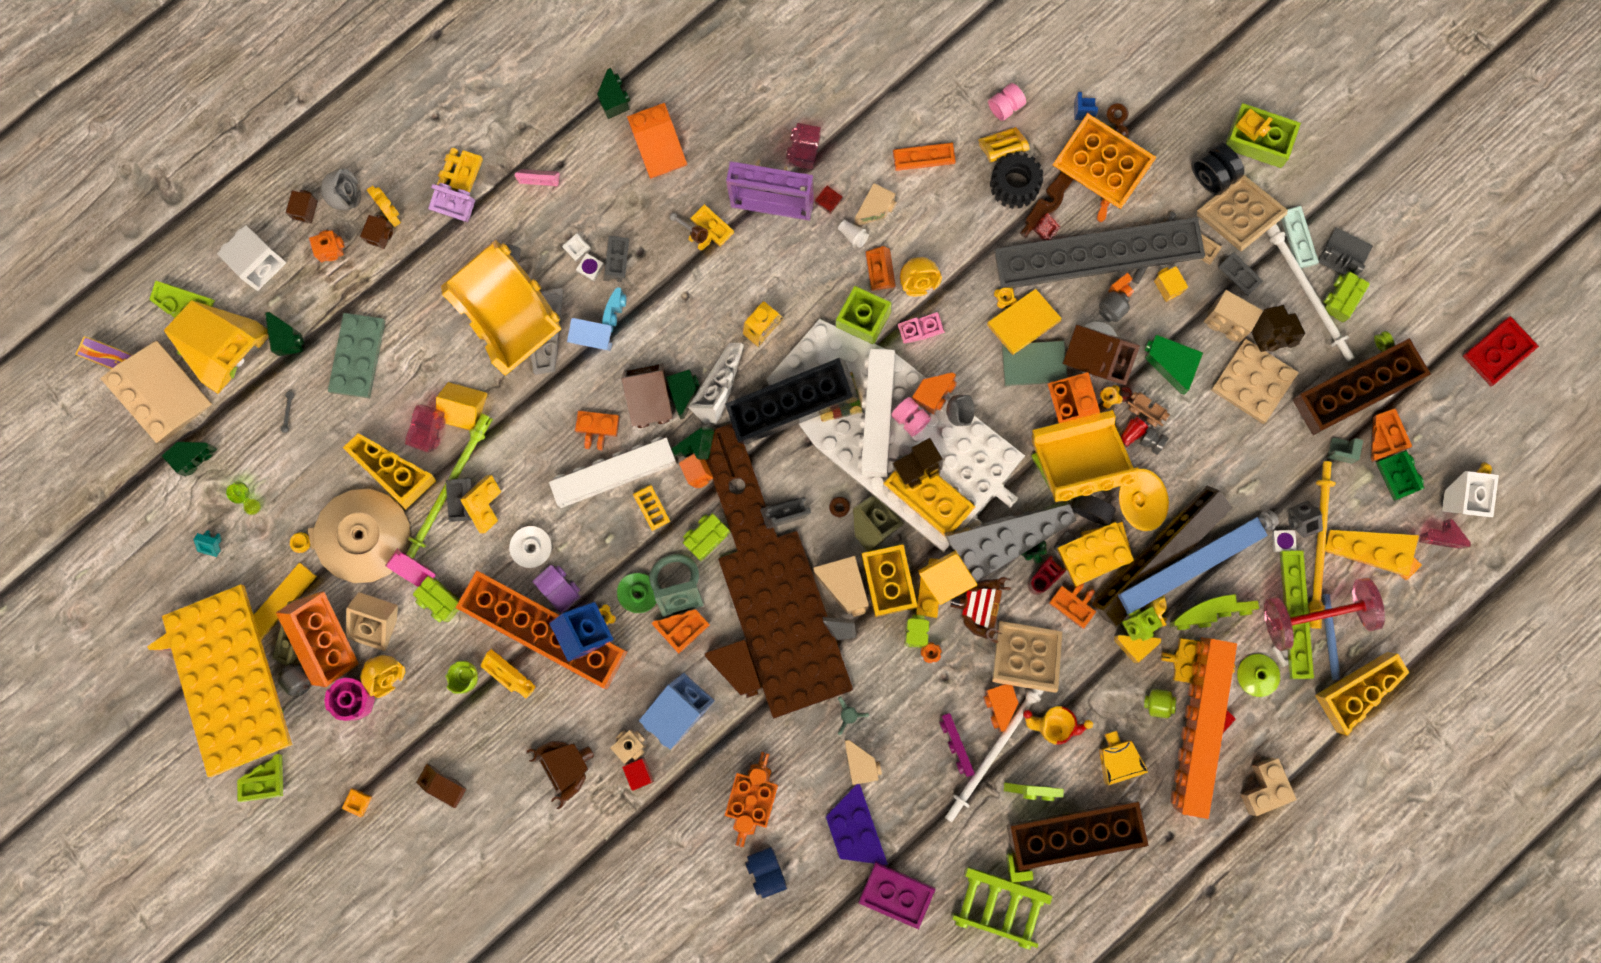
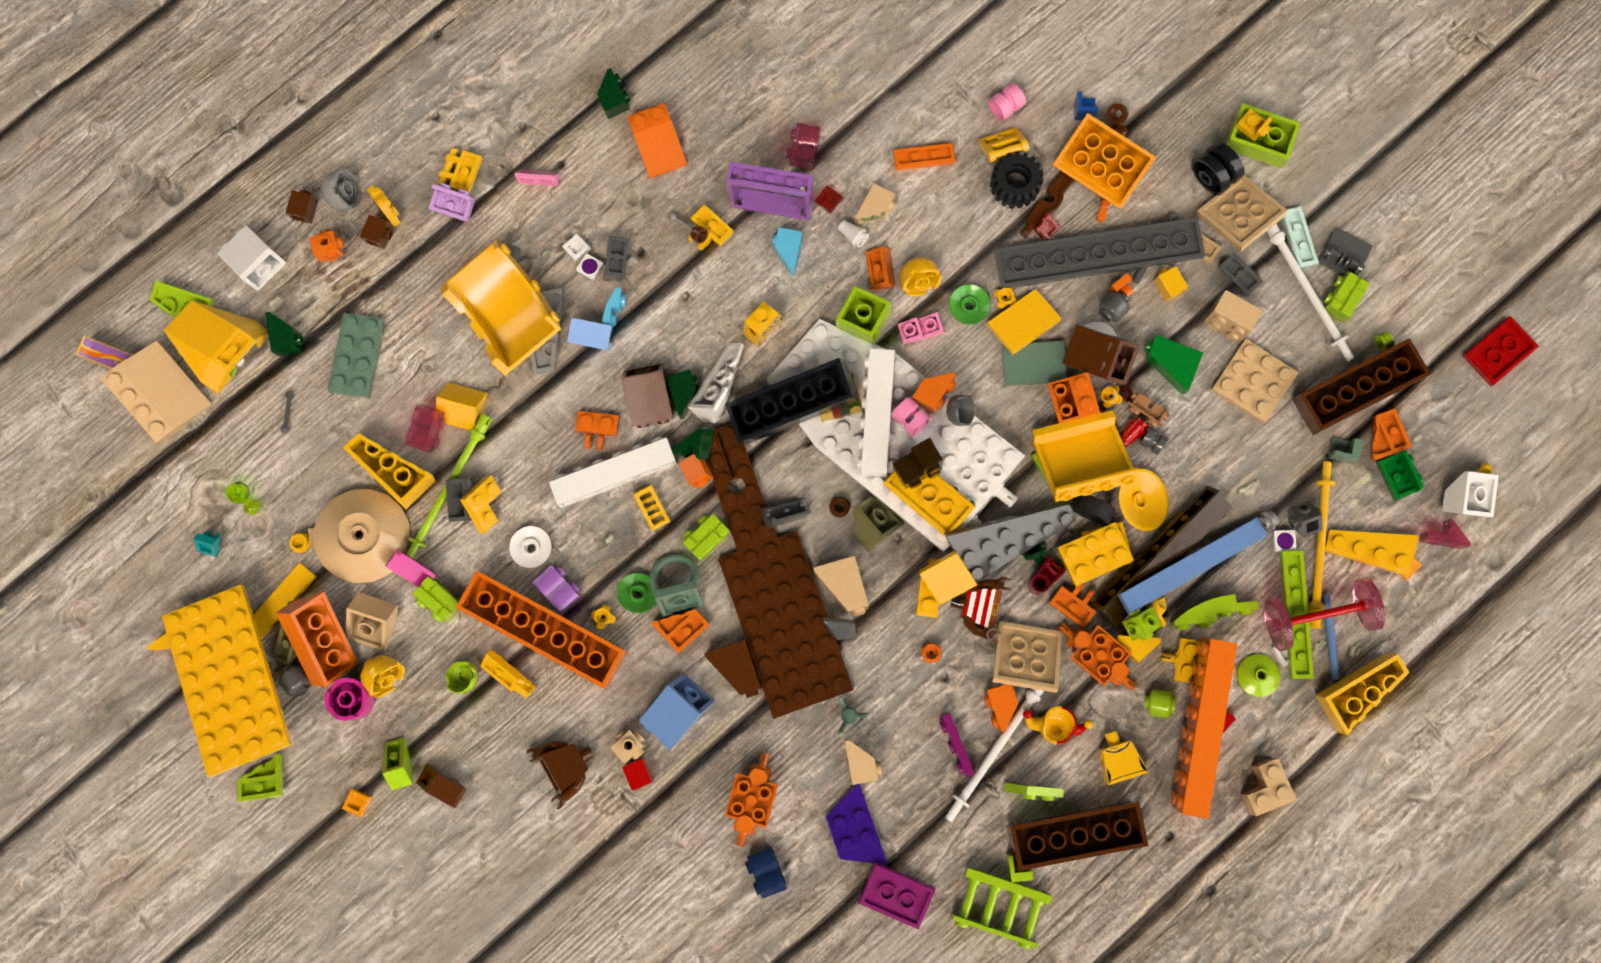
(187, 456): dark green slope -> none
(397, 764): none -> lime slope
(581, 631): blue slope -> none
(788, 247): none -> medium azure slope
(889, 580): yellow brick -> none
(916, 631): lime brick -> none
(969, 295): none -> bright green dish
(1099, 655): none -> orange piece
(1277, 329): dark brown brick -> none

